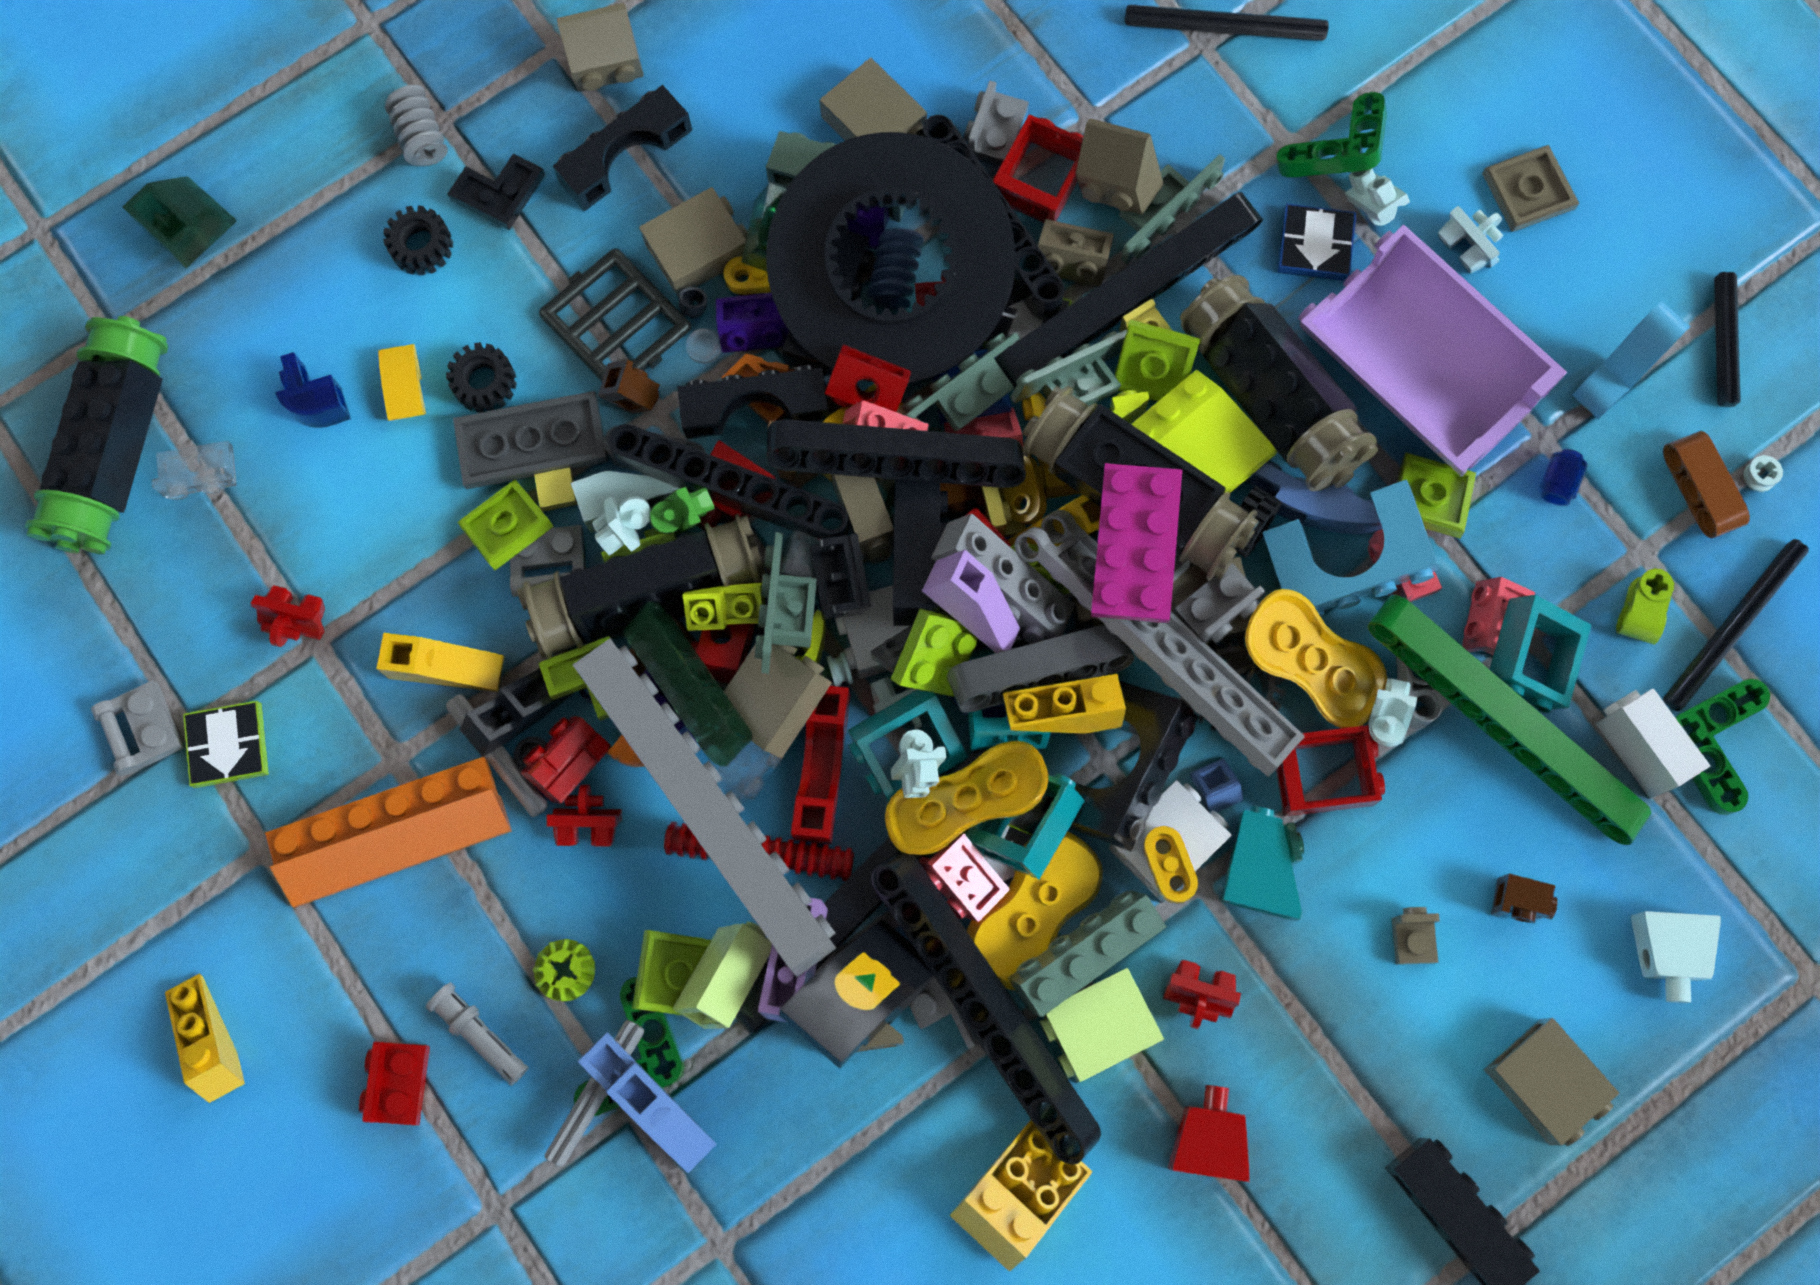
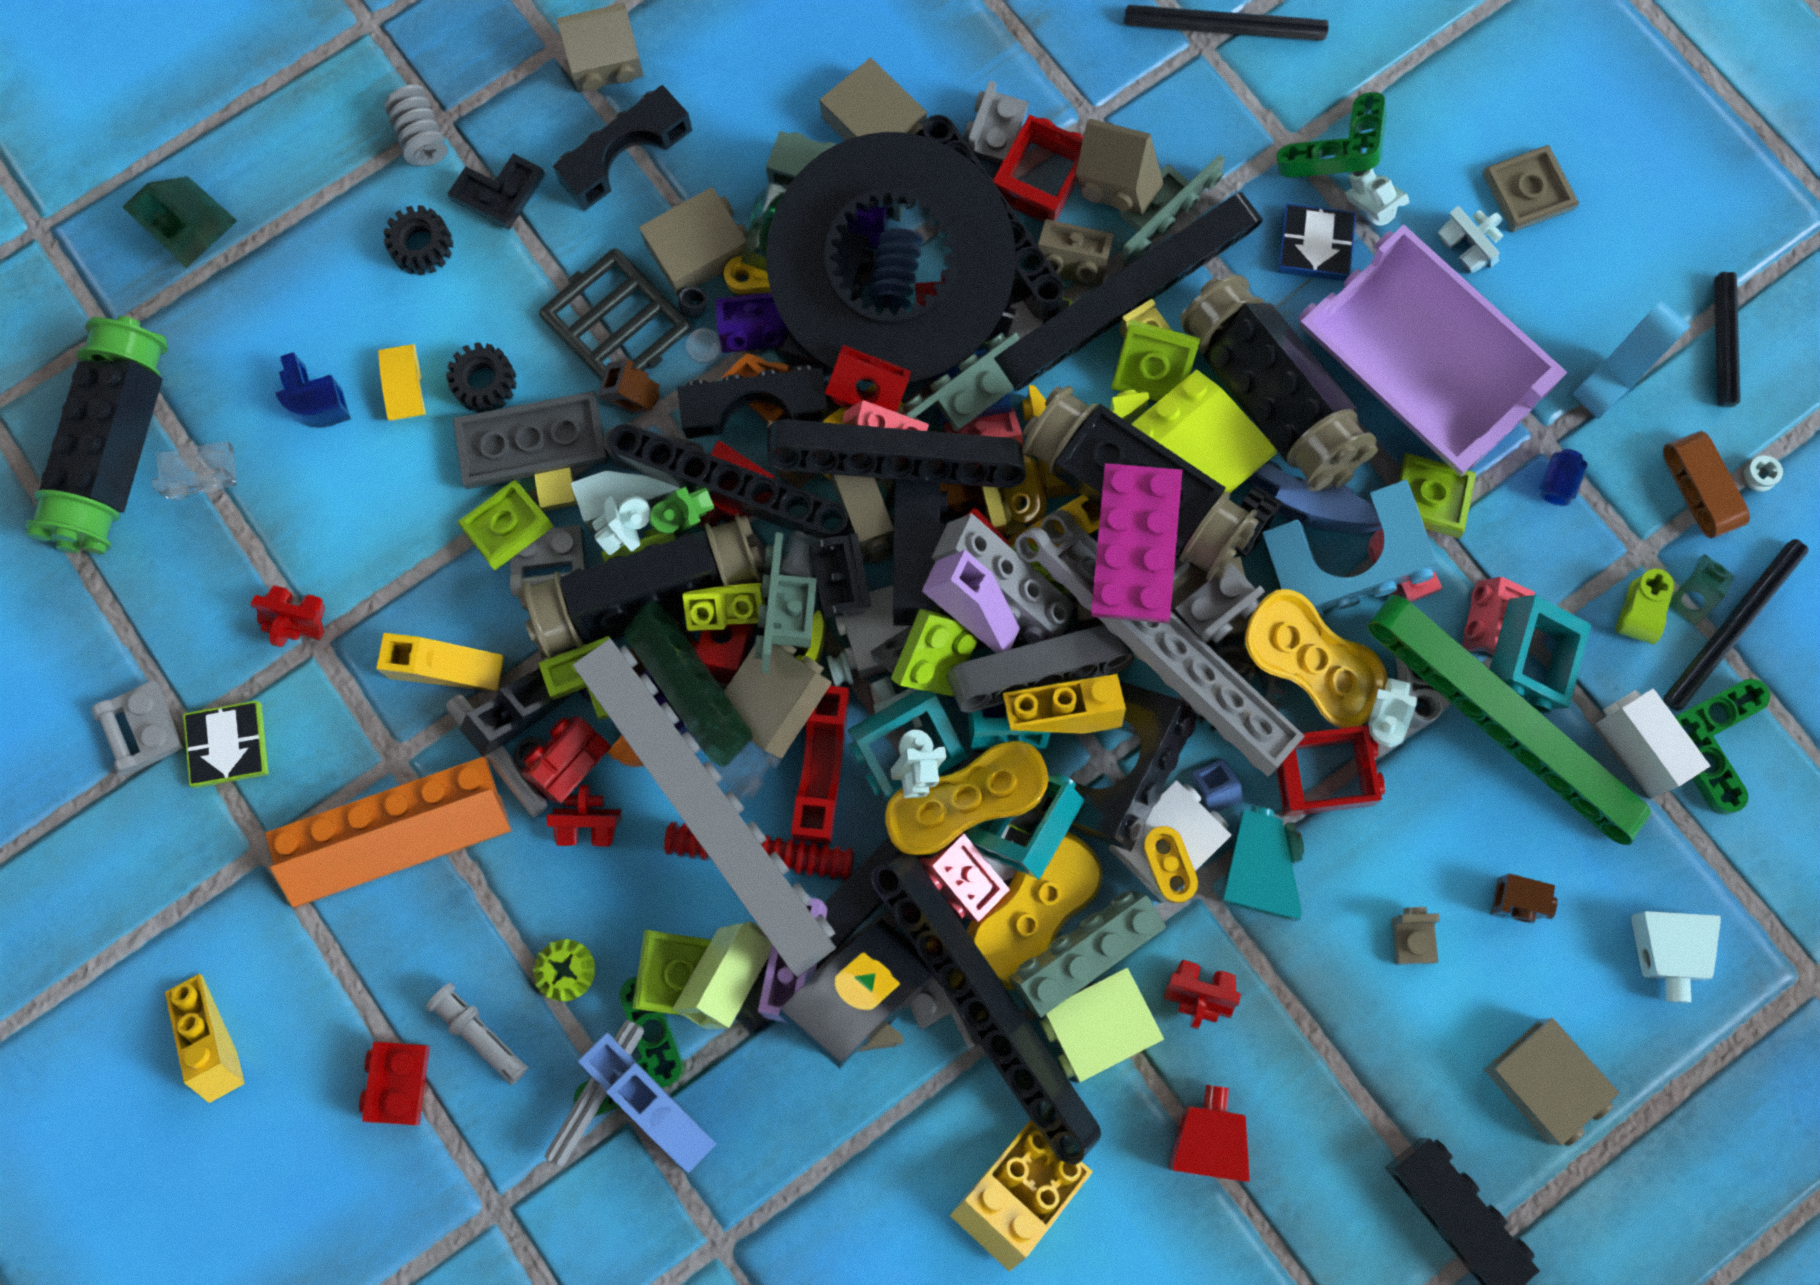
(1082, 371): sand green bracket -> none
(1707, 579): none -> clear green bracket

